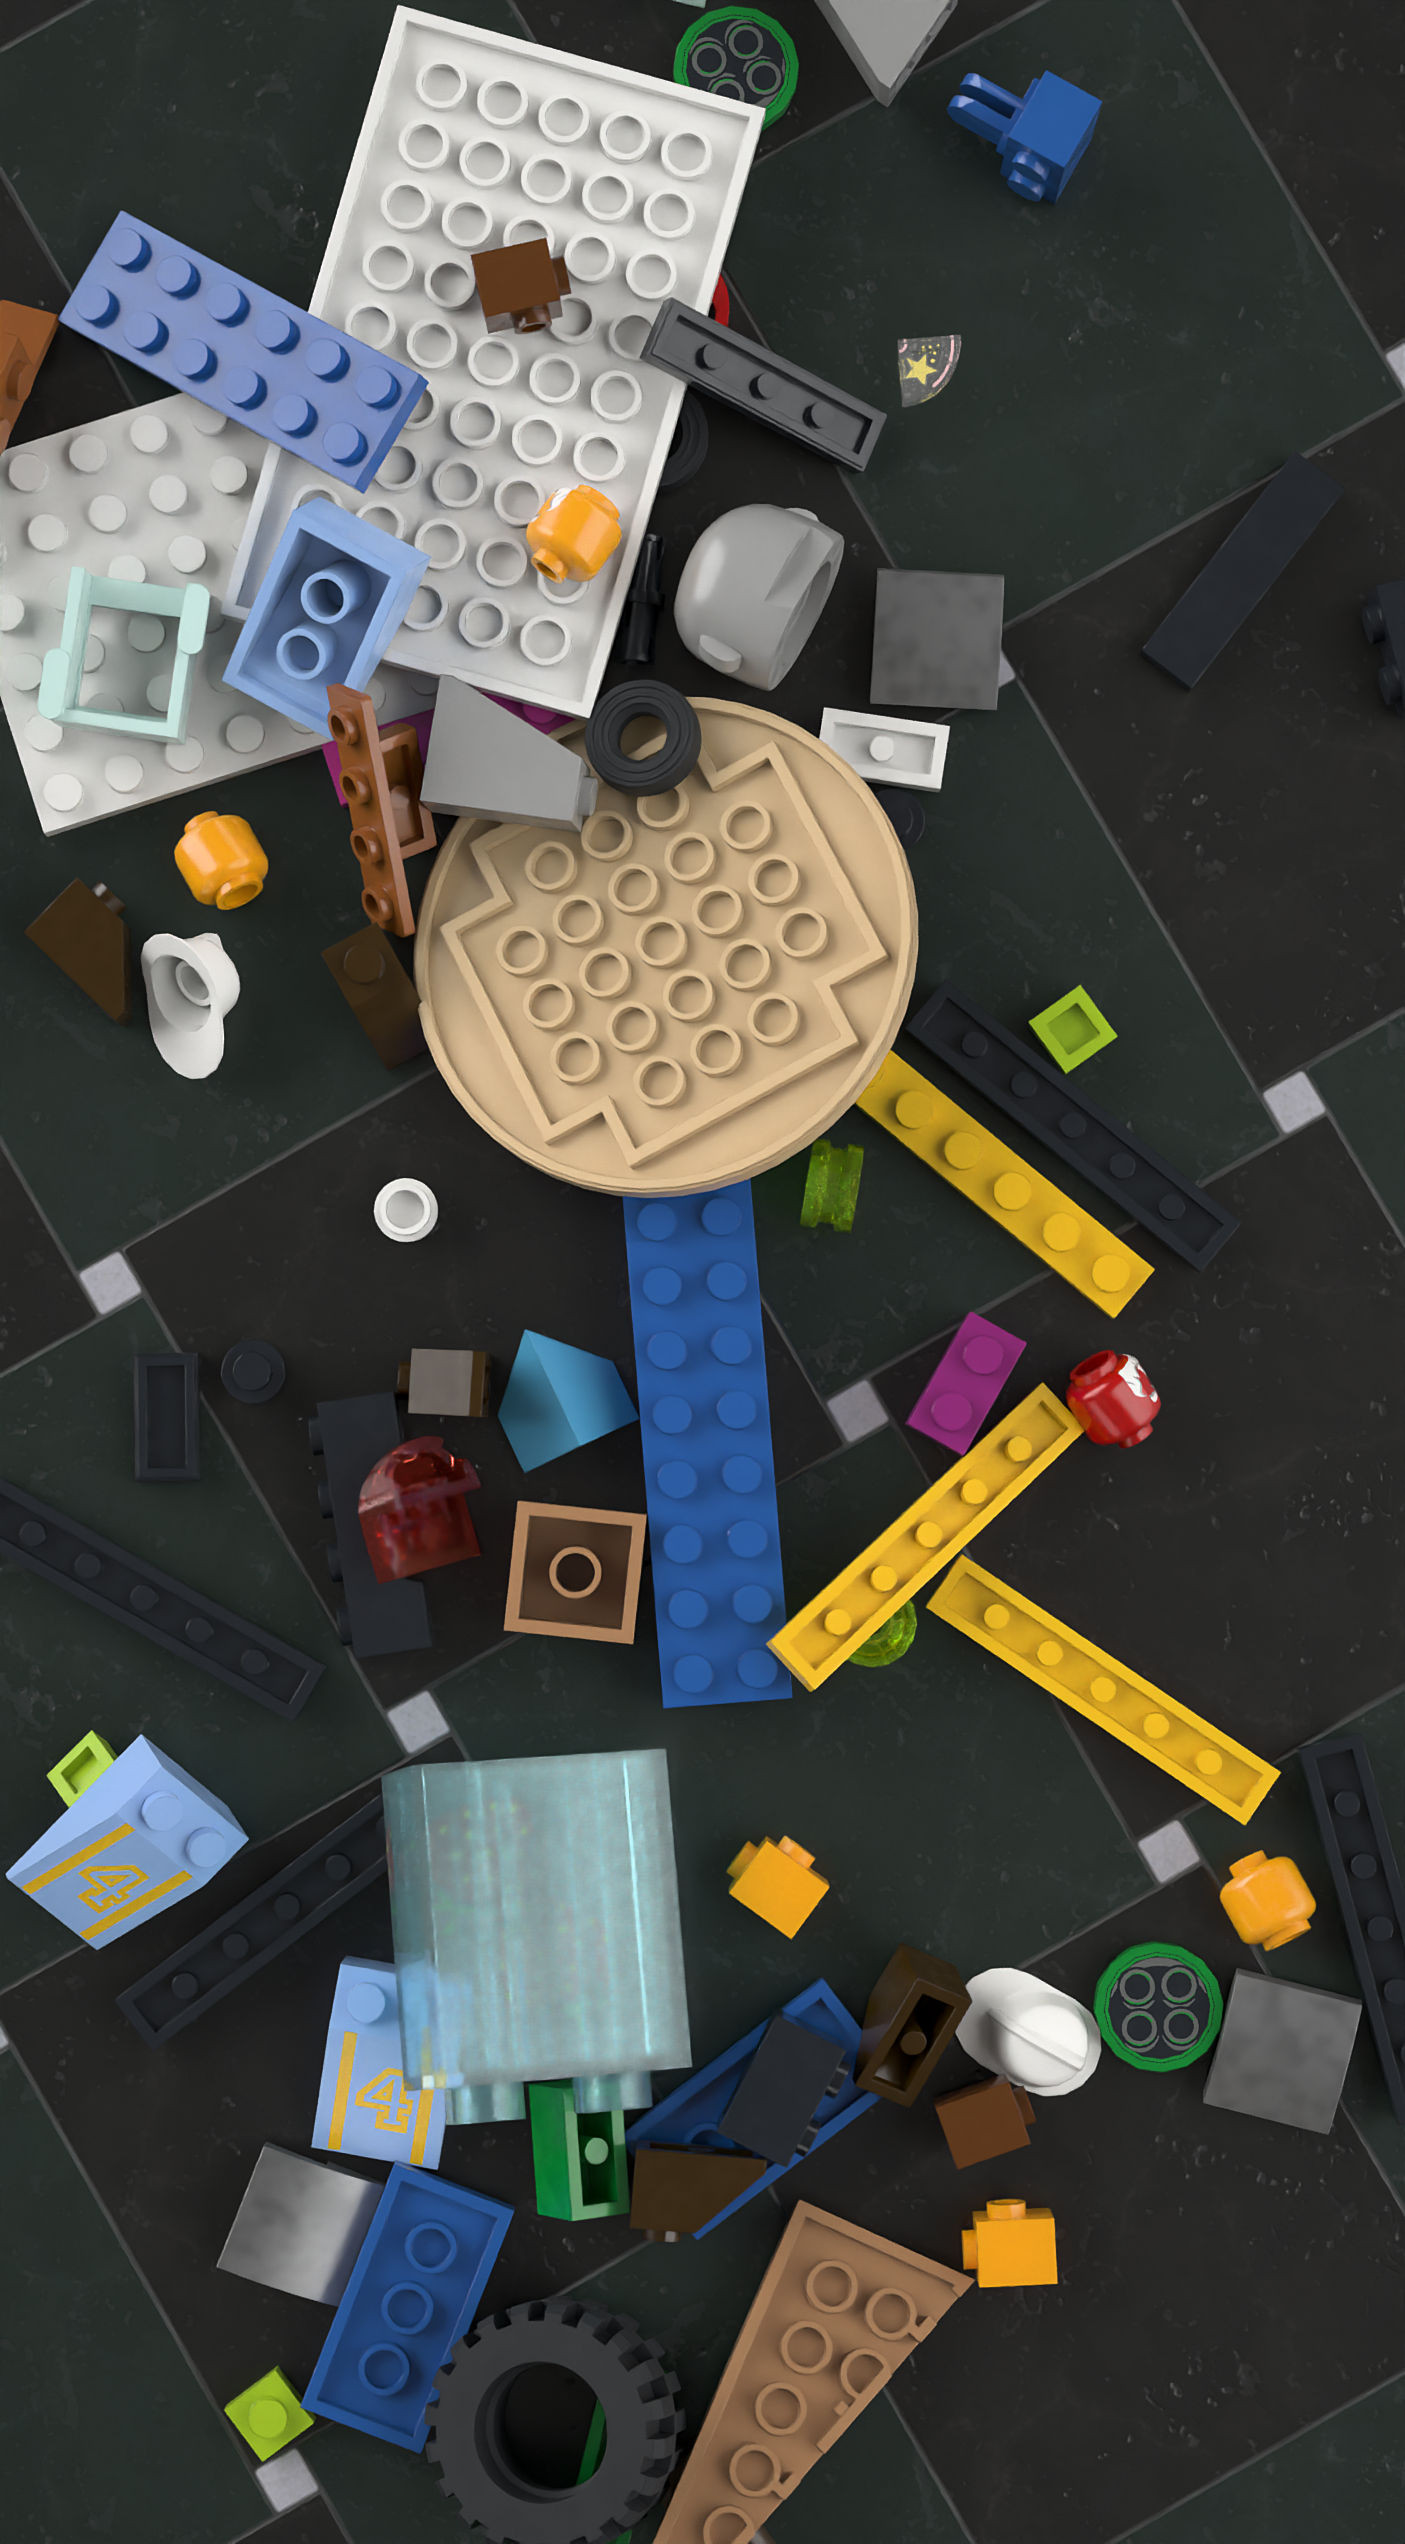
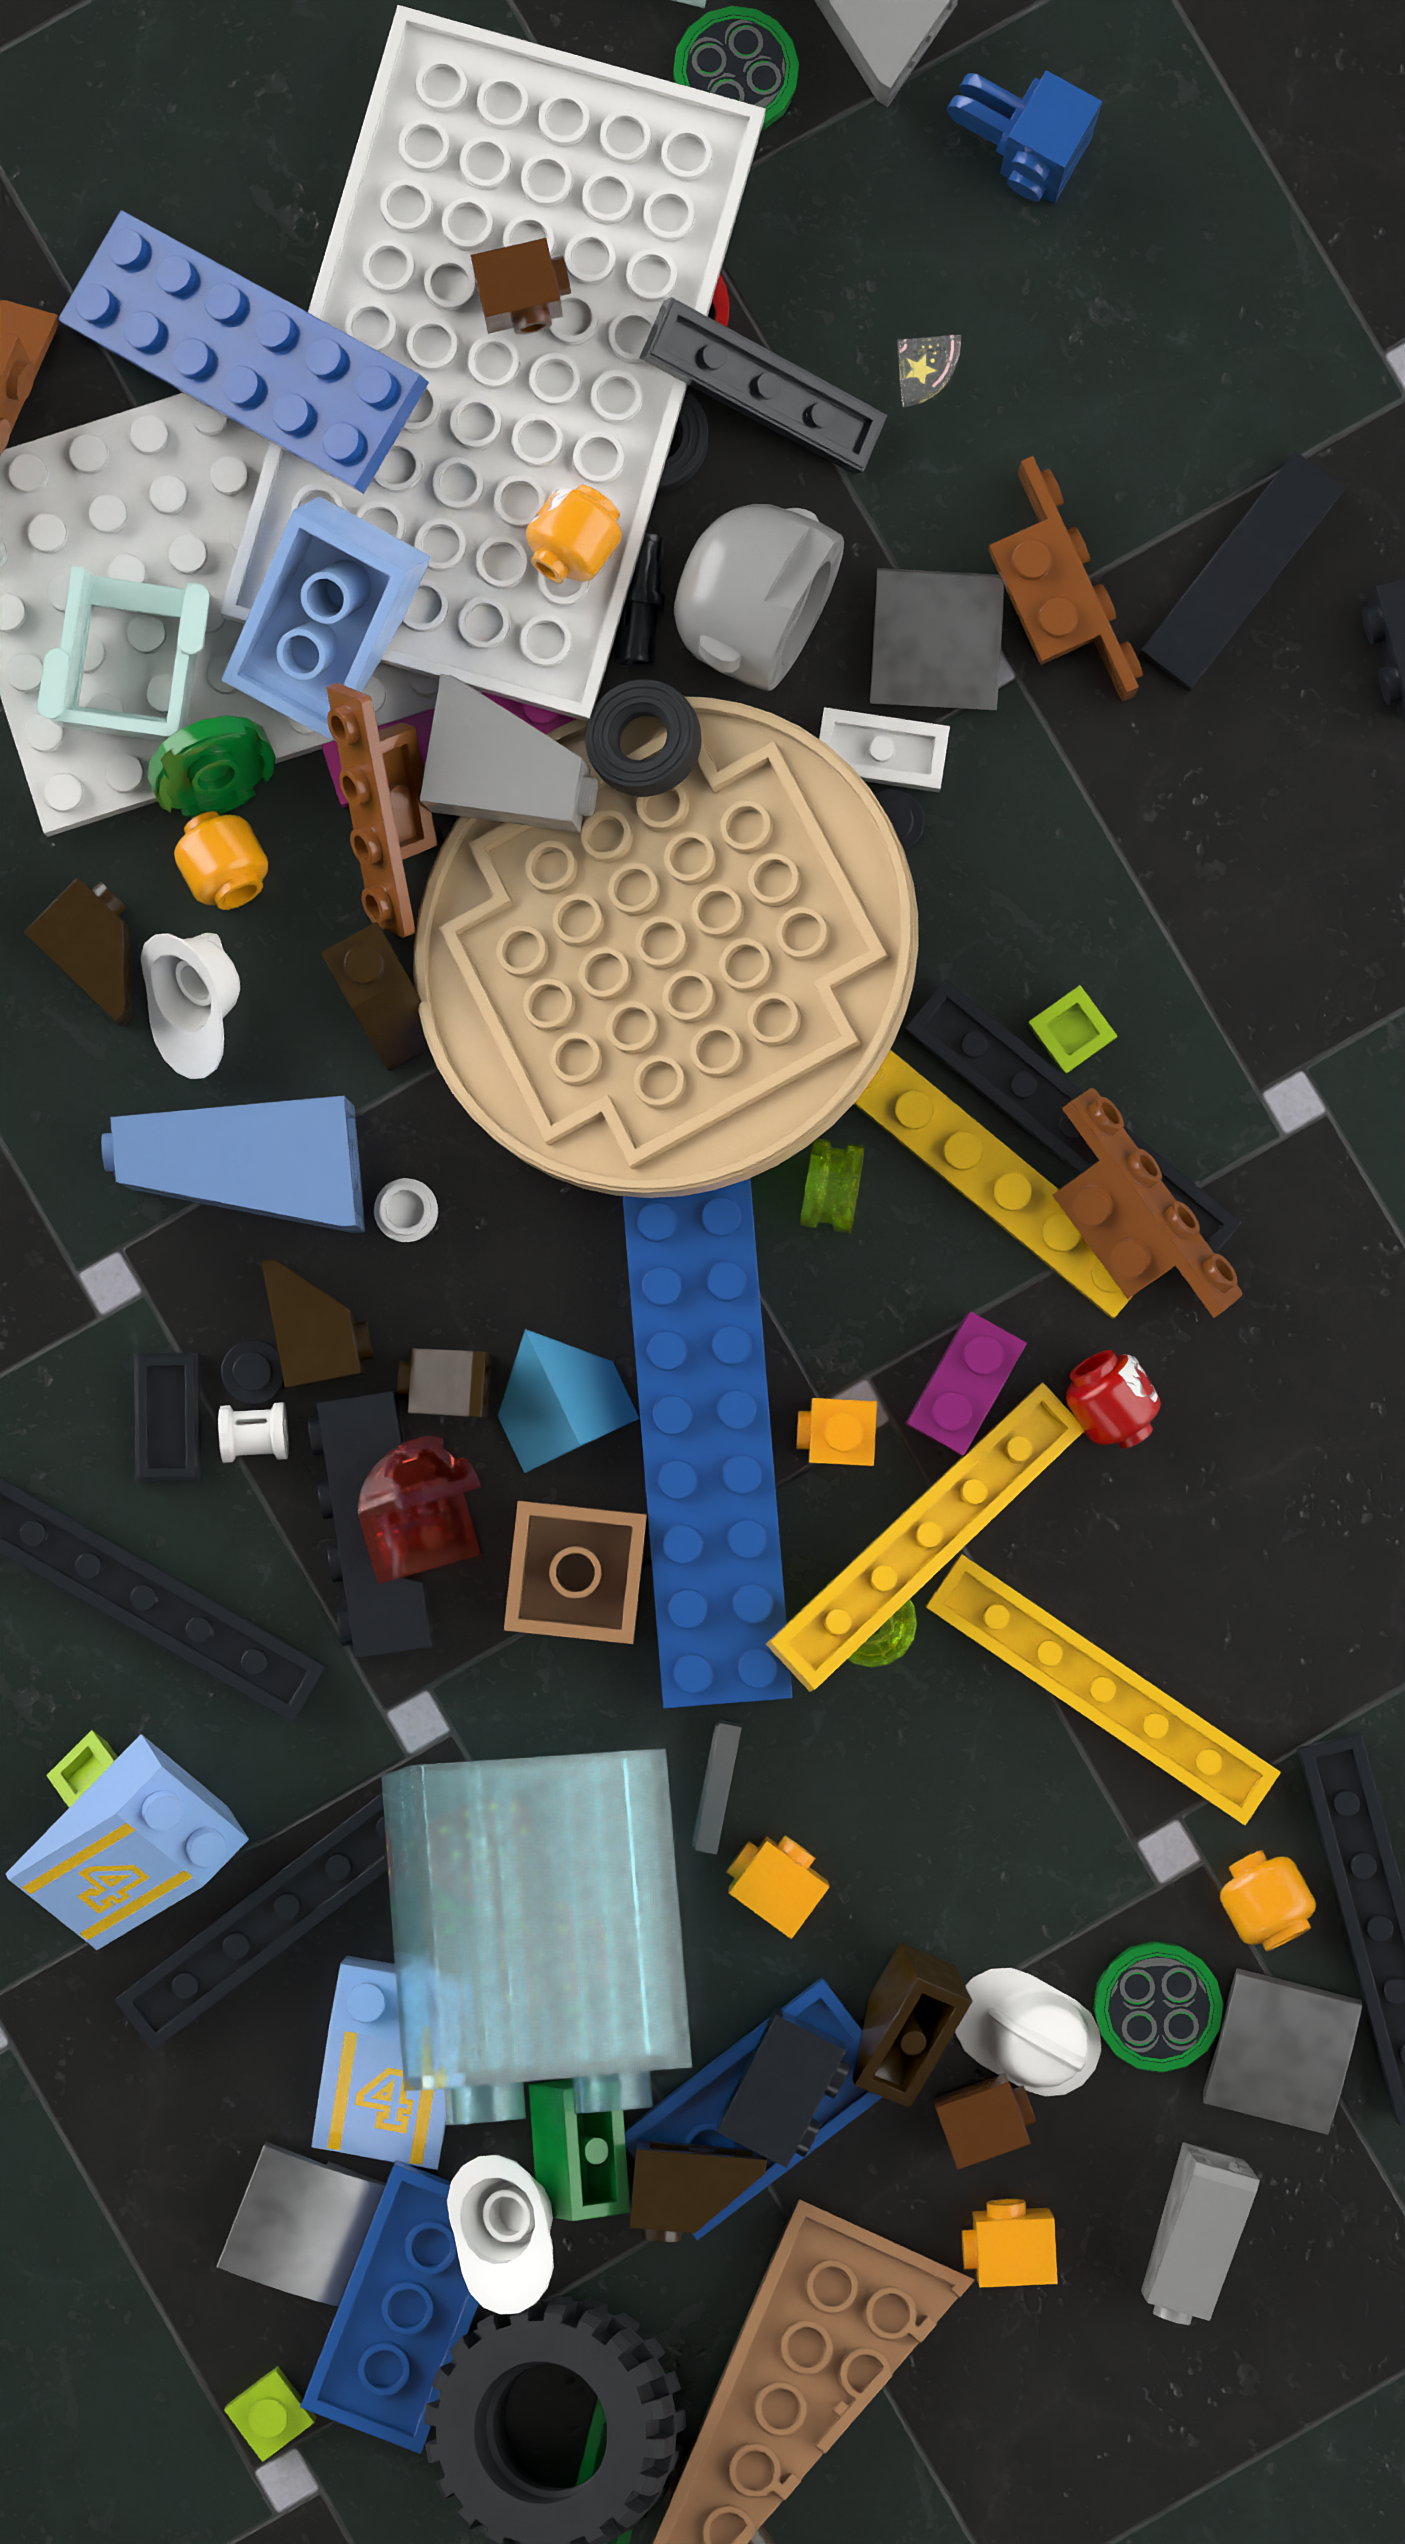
(191, 765): none -> green tile
(252, 1158): none -> medium blue slope
(253, 1432): none -> white bush
(313, 1330): none -> dark brown slope
(501, 2233): none -> white piece
(716, 1786): none -> dark grey tile
(838, 1431): none -> light orange brick
(1052, 590): none -> dark orange bracket
(1133, 1216): none -> dark orange bracket
(1198, 2233): none -> light grey slope

